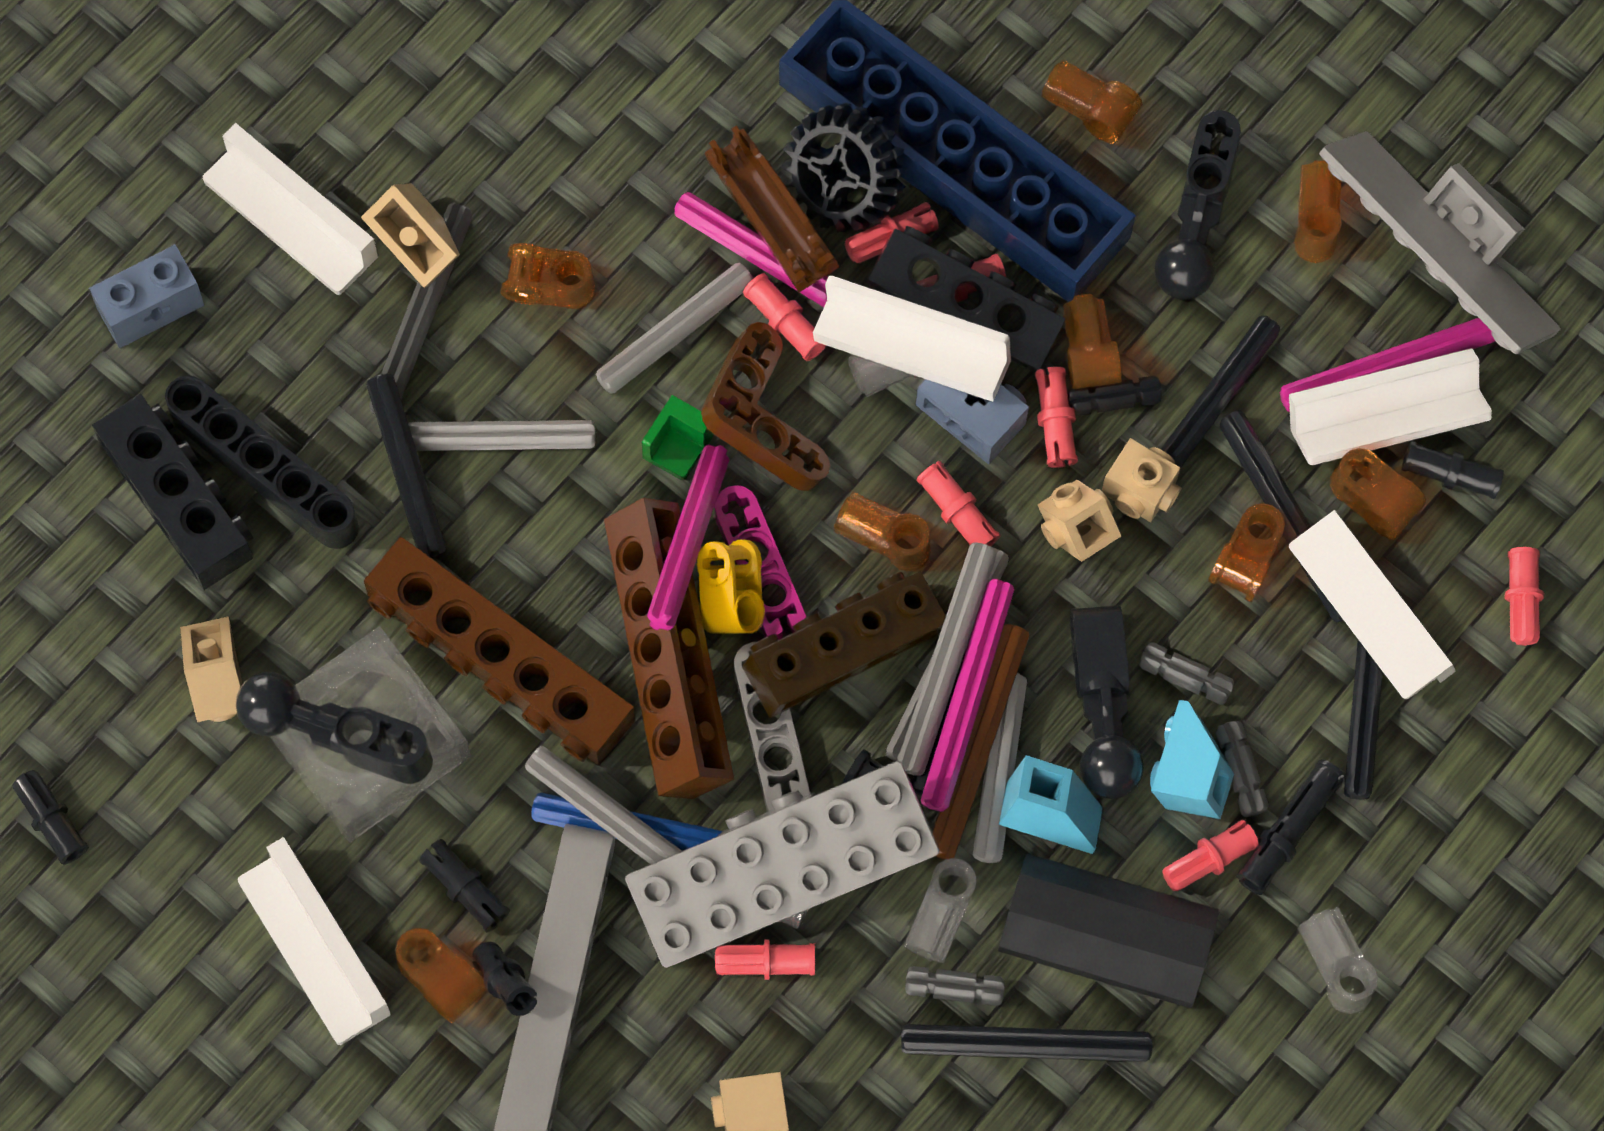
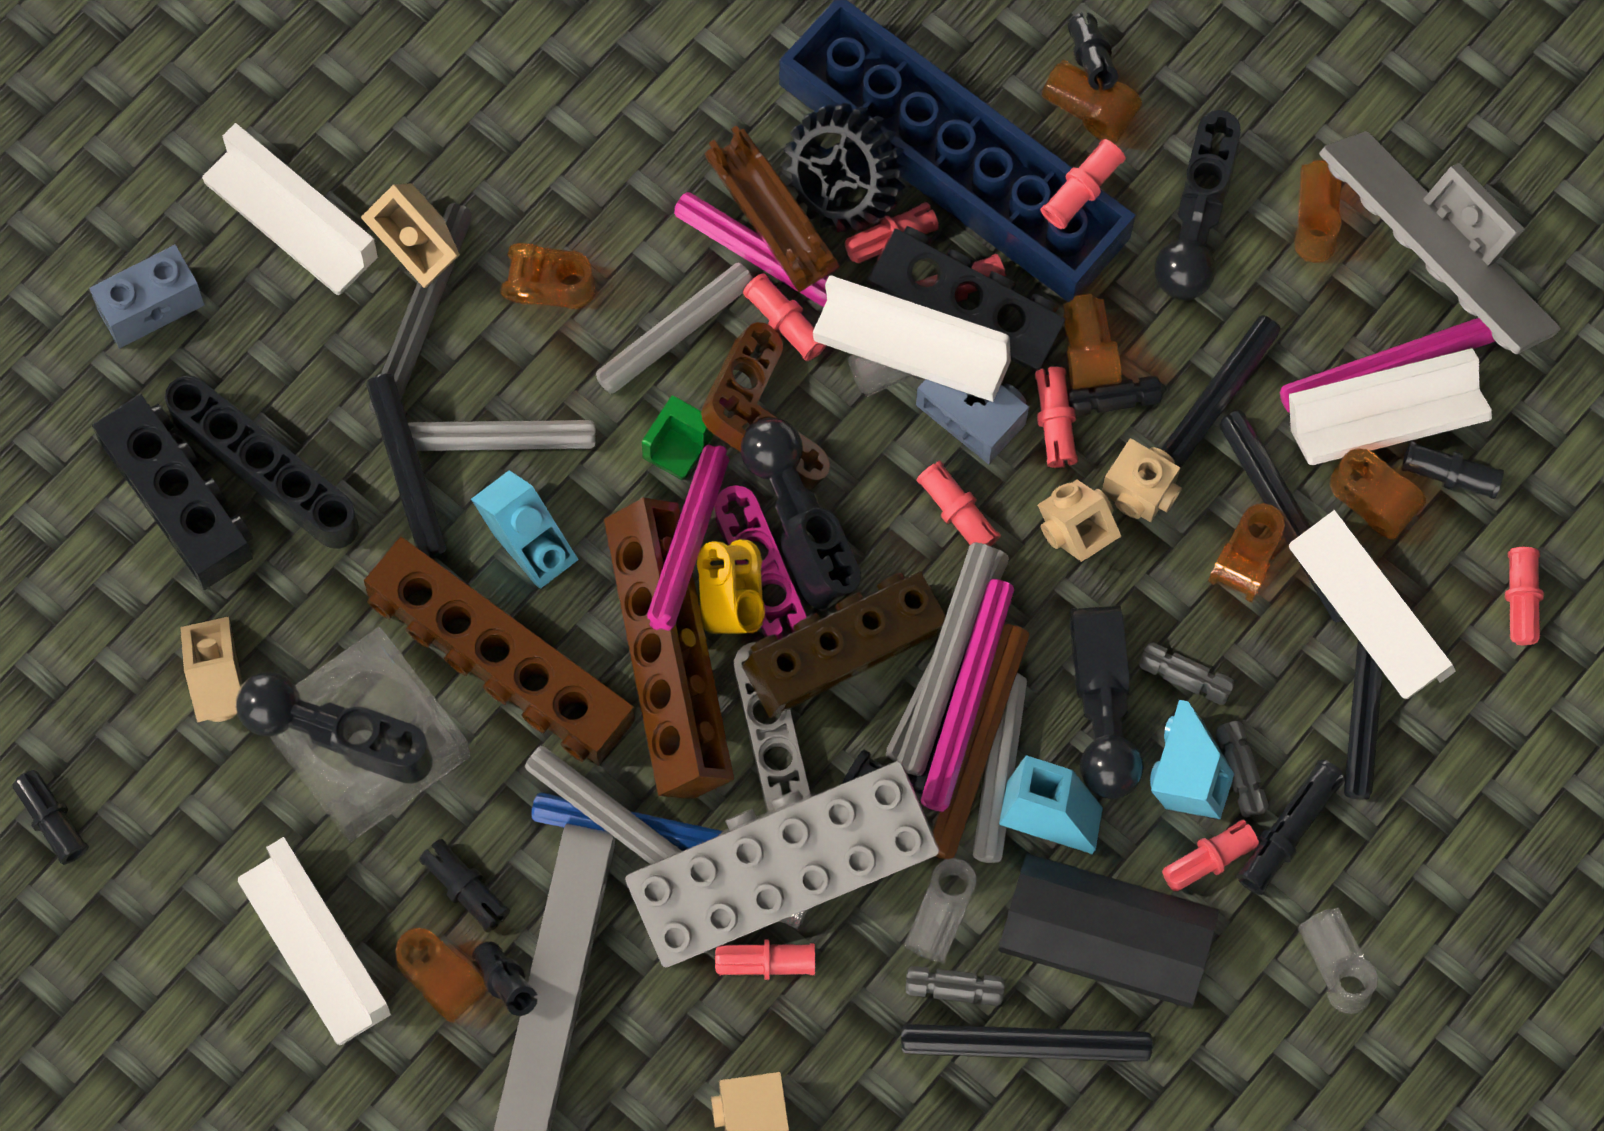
(525, 528): none -> medium azure slope
(772, 453): none -> black beam
(881, 529): clear orange piece -> none
(1083, 184): none -> coral pin
(1092, 51): none -> black pin

